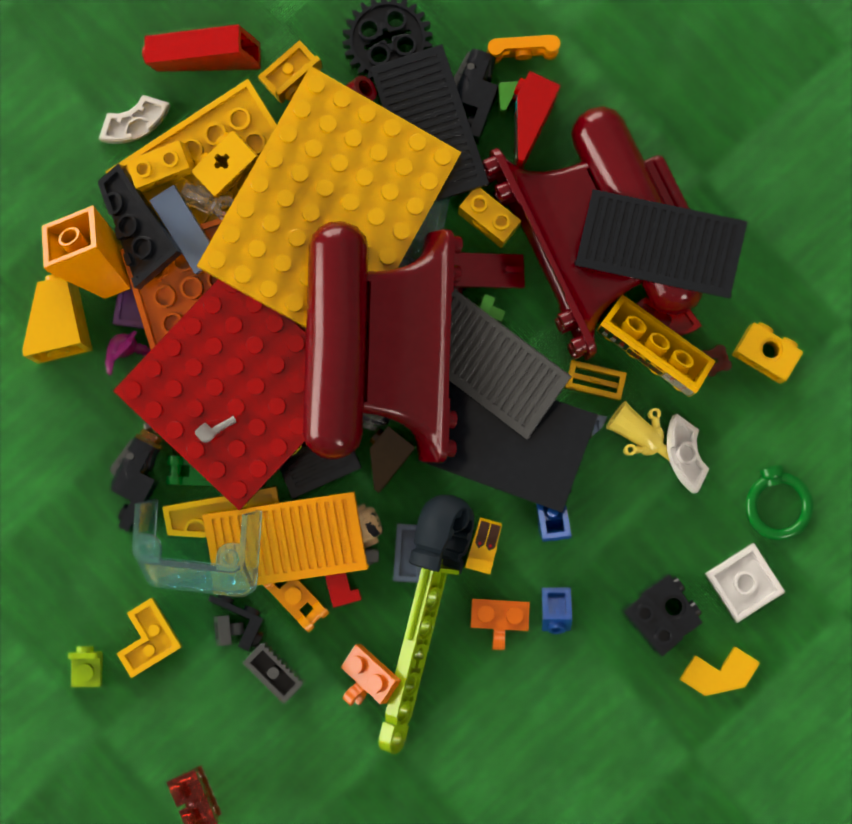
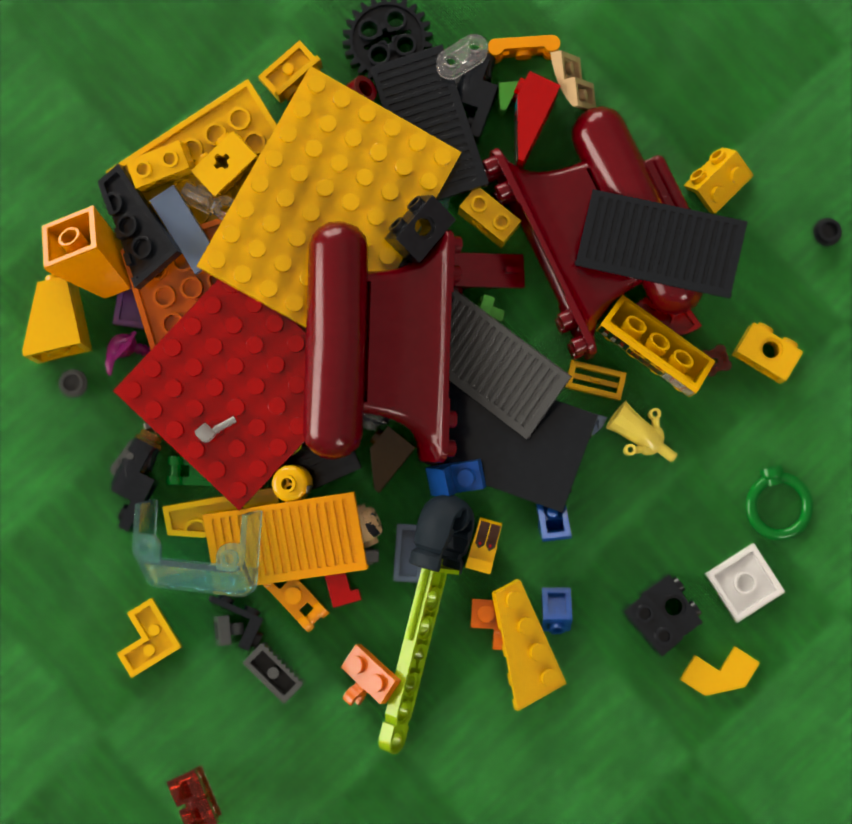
(73, 383): none -> dark grey plate
(86, 667): lime bracket -> none
(134, 123): white tile -> none
(202, 50): red slope -> none
(301, 483): none -> yellow head
(434, 223): none -> black brick
(455, 477): none -> blue slope
(463, 55): none -> clear plate
(527, 651): none -> yellow wing
(569, 76): none -> tan slope
(684, 453): white tile -> none
(719, 178): none -> yellow bracket
(827, 232): none -> black plate

